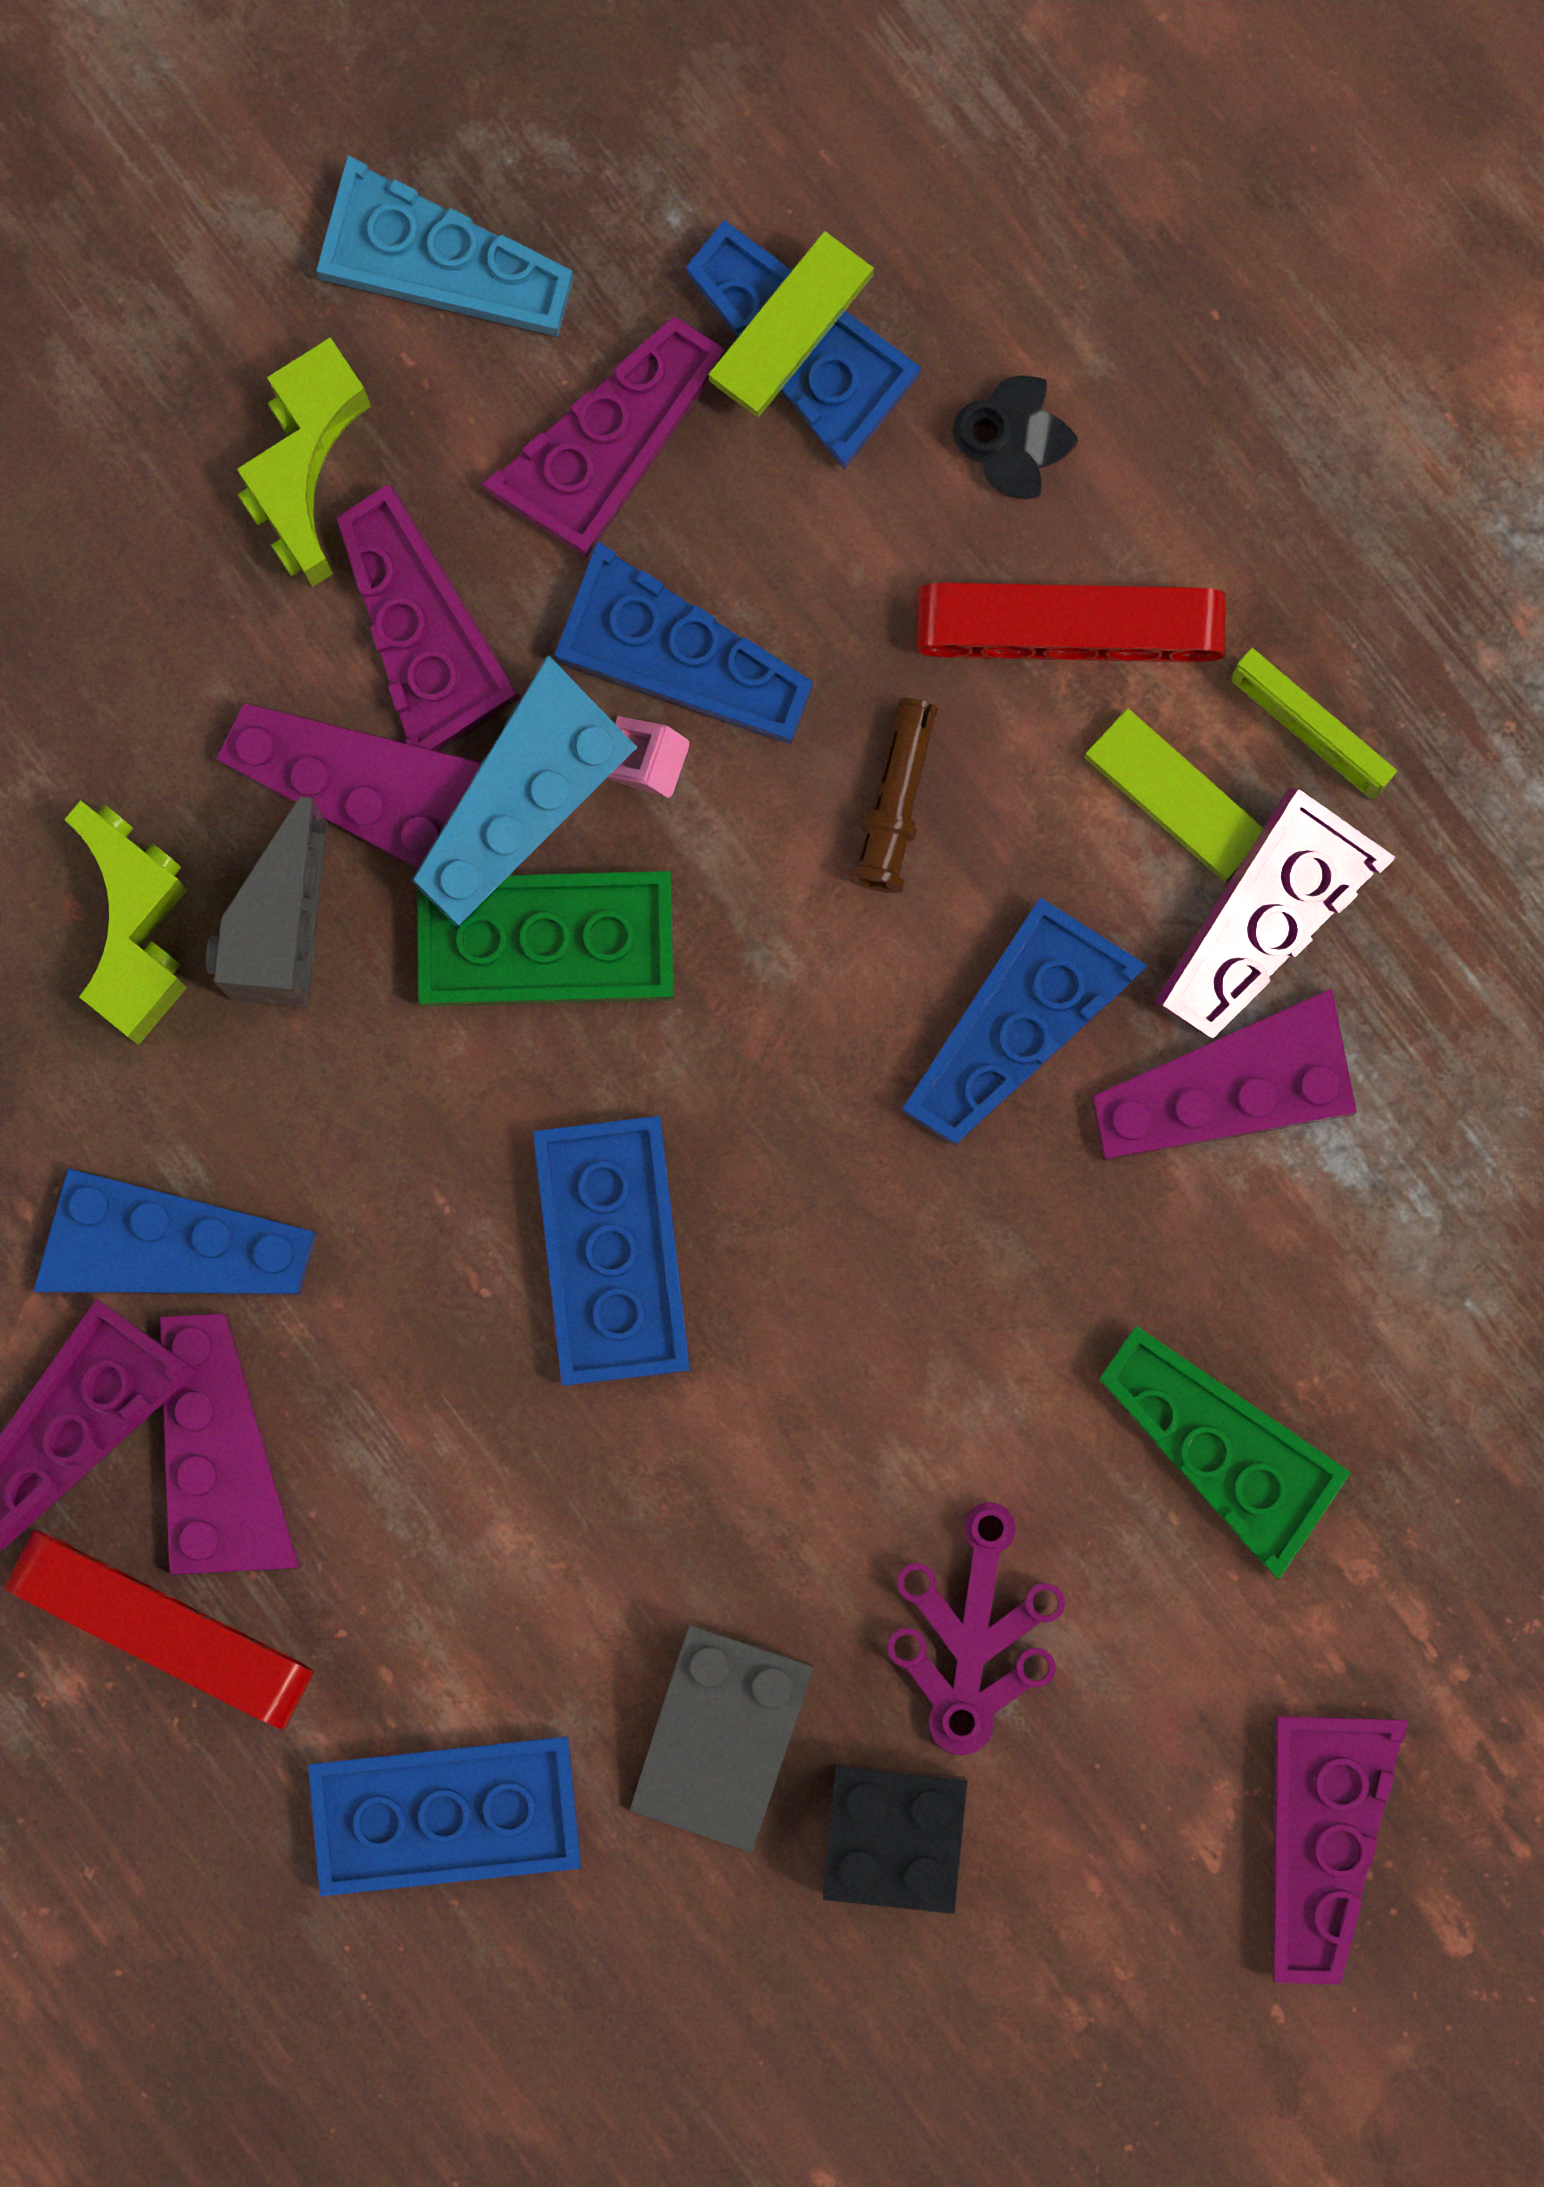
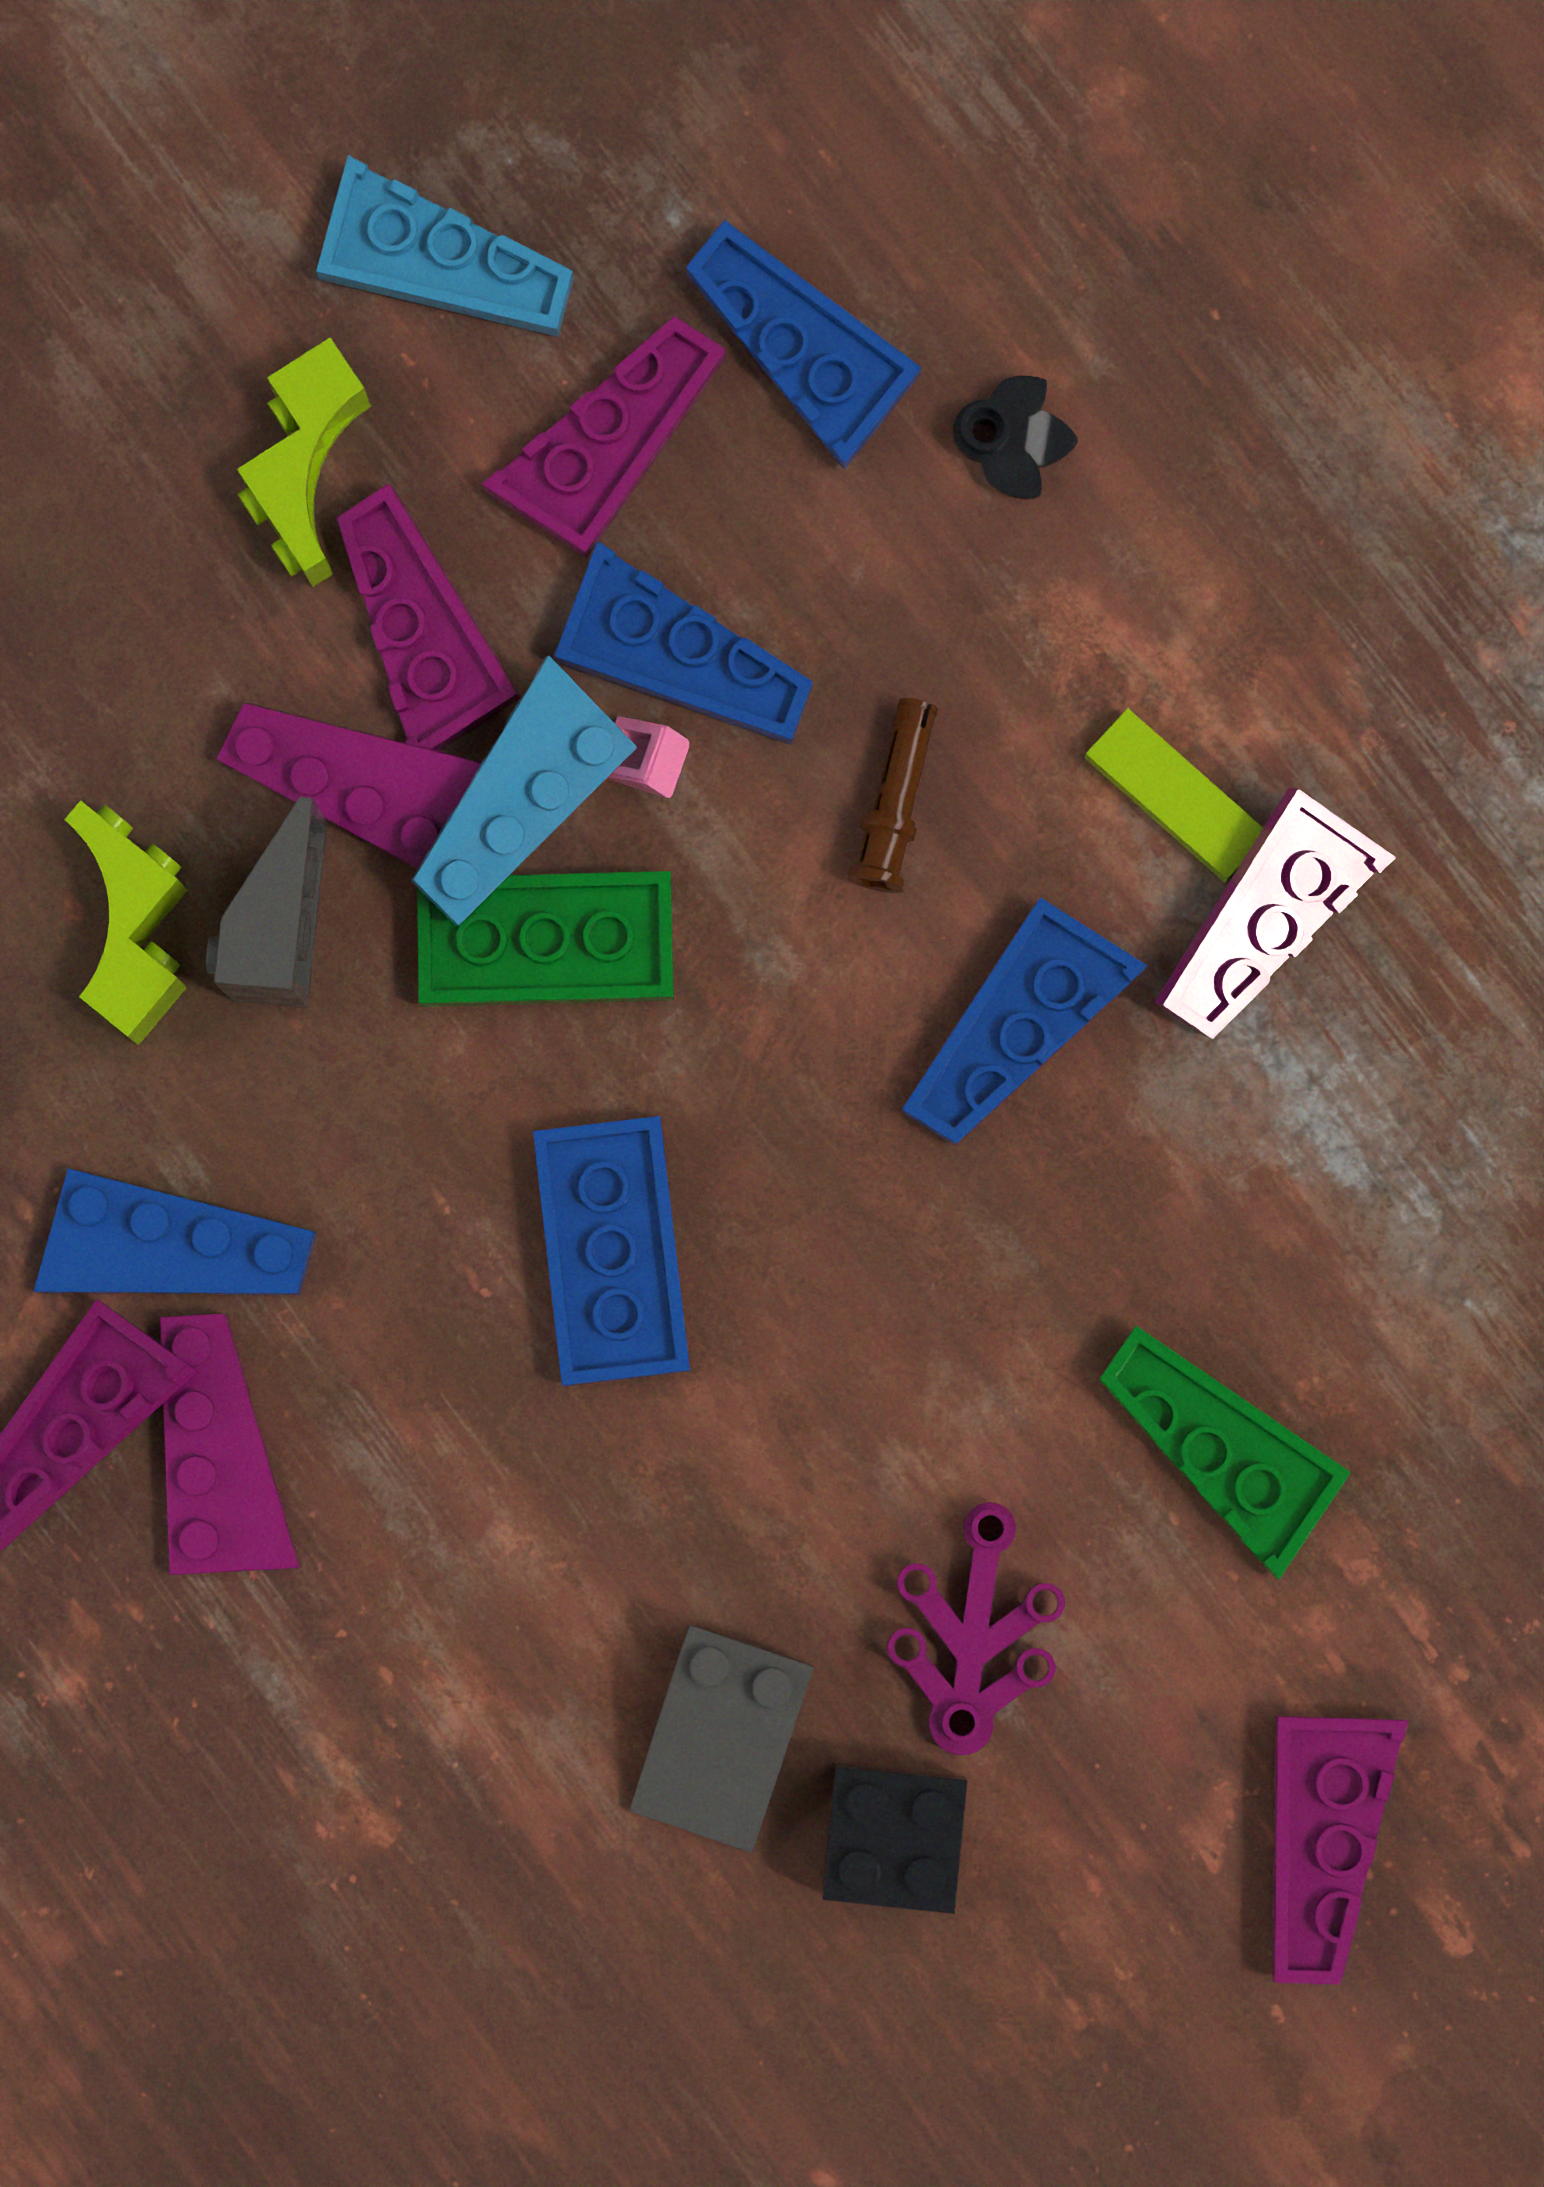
(159, 1629): red beam -> none
(444, 1816): blue plate -> none
(791, 324): lime tile -> none
(1071, 622): red beam -> none
(1247, 1083): magenta wing -> none
(1312, 724): lime tile -> none

